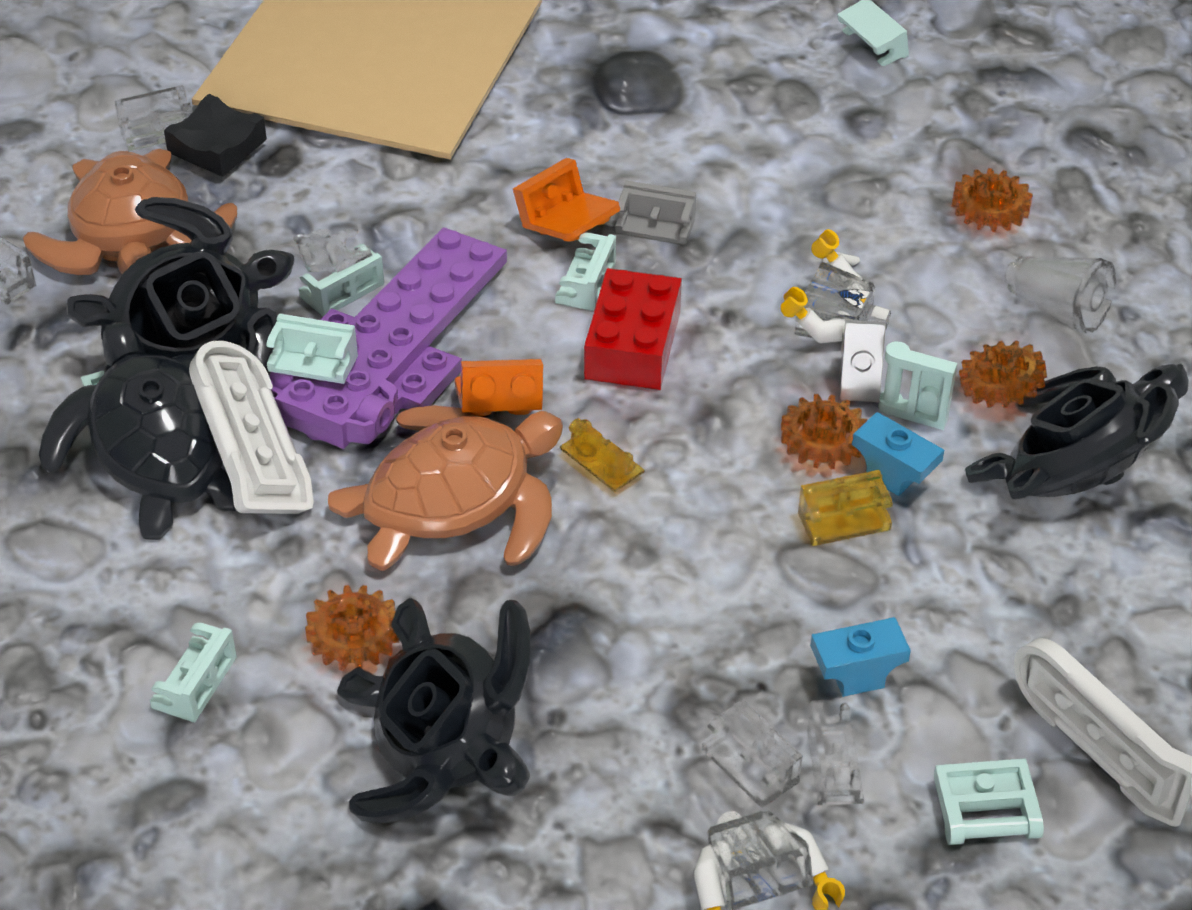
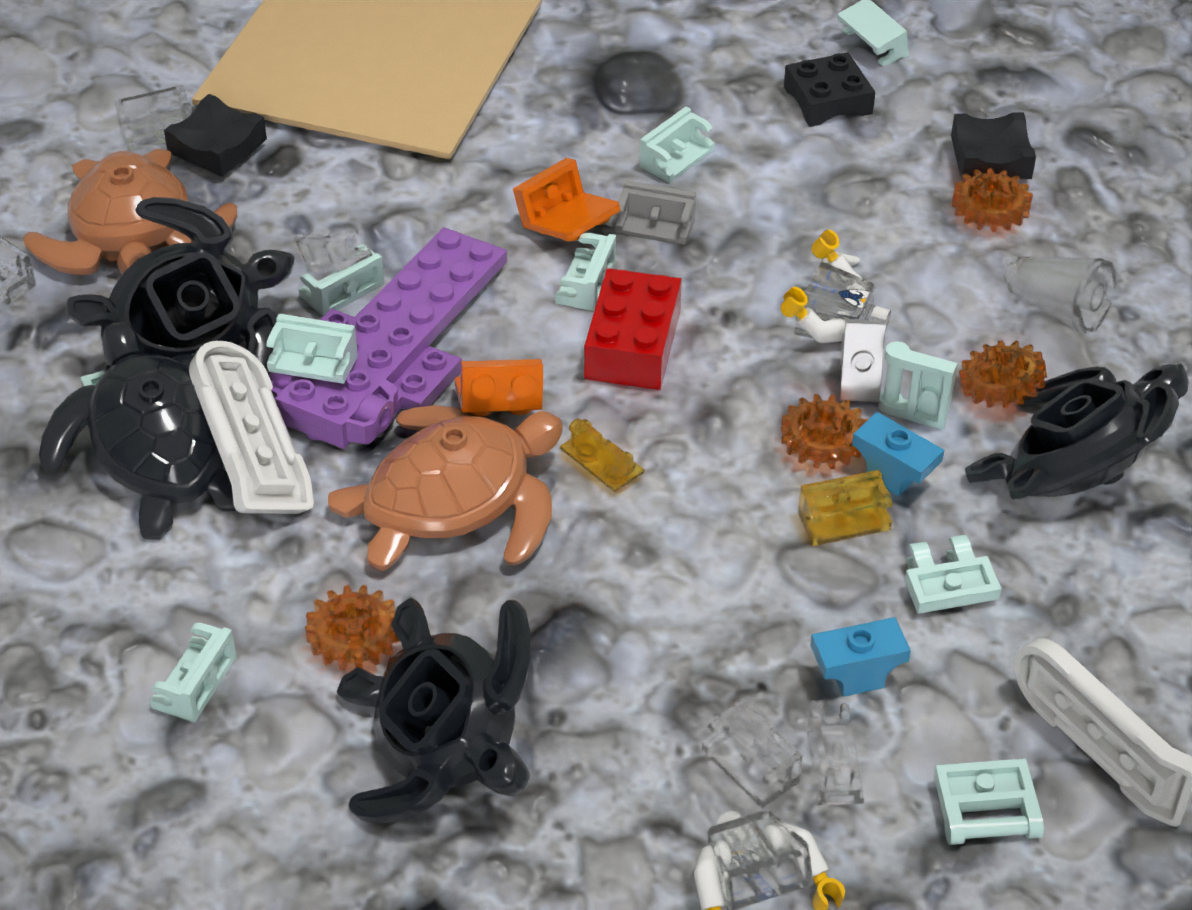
(675, 145): none -> light aqua hinge
(829, 88): none -> black brick
(950, 584): none -> light aqua plate
(993, 144): none -> black brick

